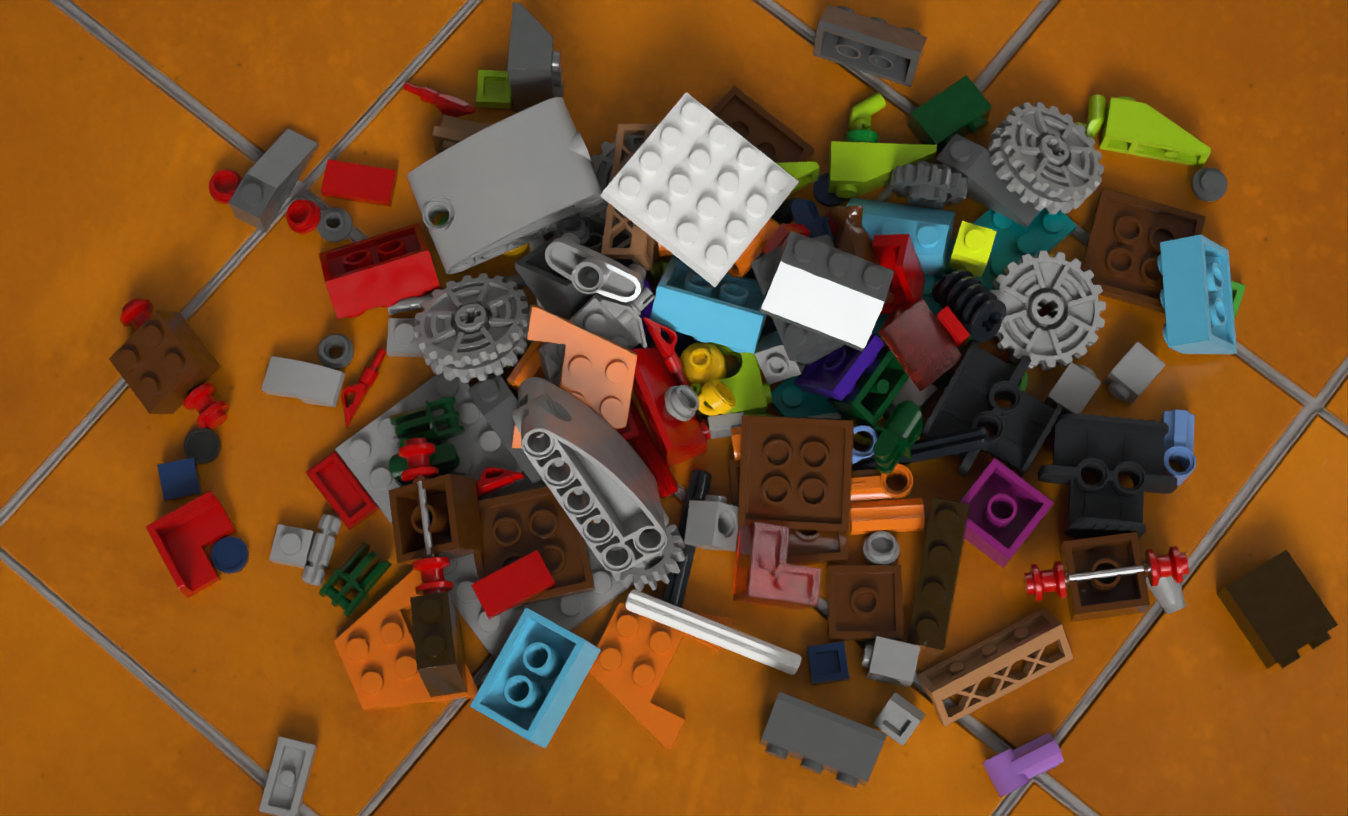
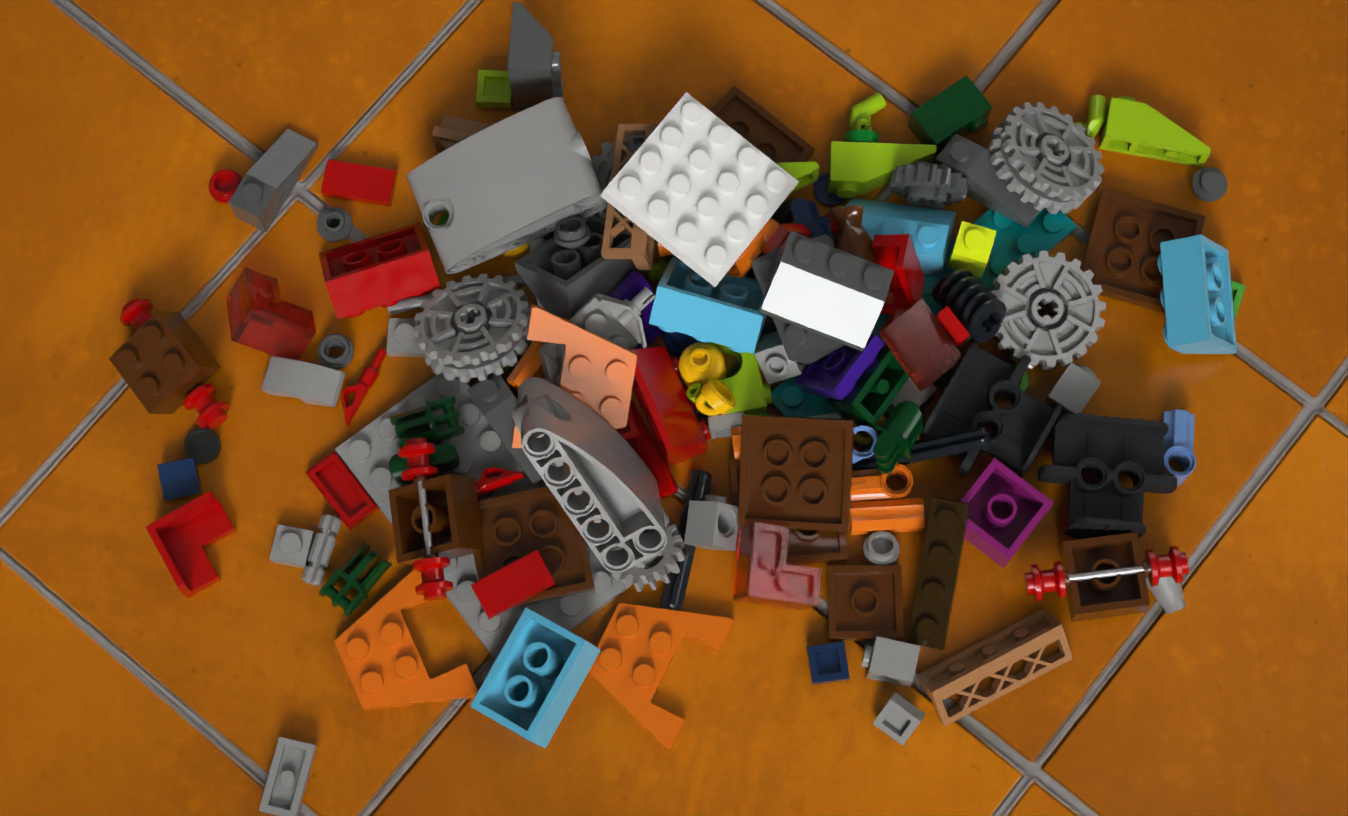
(230, 555): dark blue piece -> none
(264, 320): none -> clear red panel
(303, 216): red plate -> none
(438, 644): dark brown brick -> none
(445, 103): red hand -> none
(615, 280): light grey connector -> none
(666, 349): red hand -> none
(681, 402): light grey plate -> none
(713, 632): white axle -> none
(822, 740): dark grey slope -> none
(869, 45): dark grey slope -> none
(1015, 767): medium lavender piece -> none
(1133, 374): light grey brick -> none
(1278, 610): dark brown brick -> none

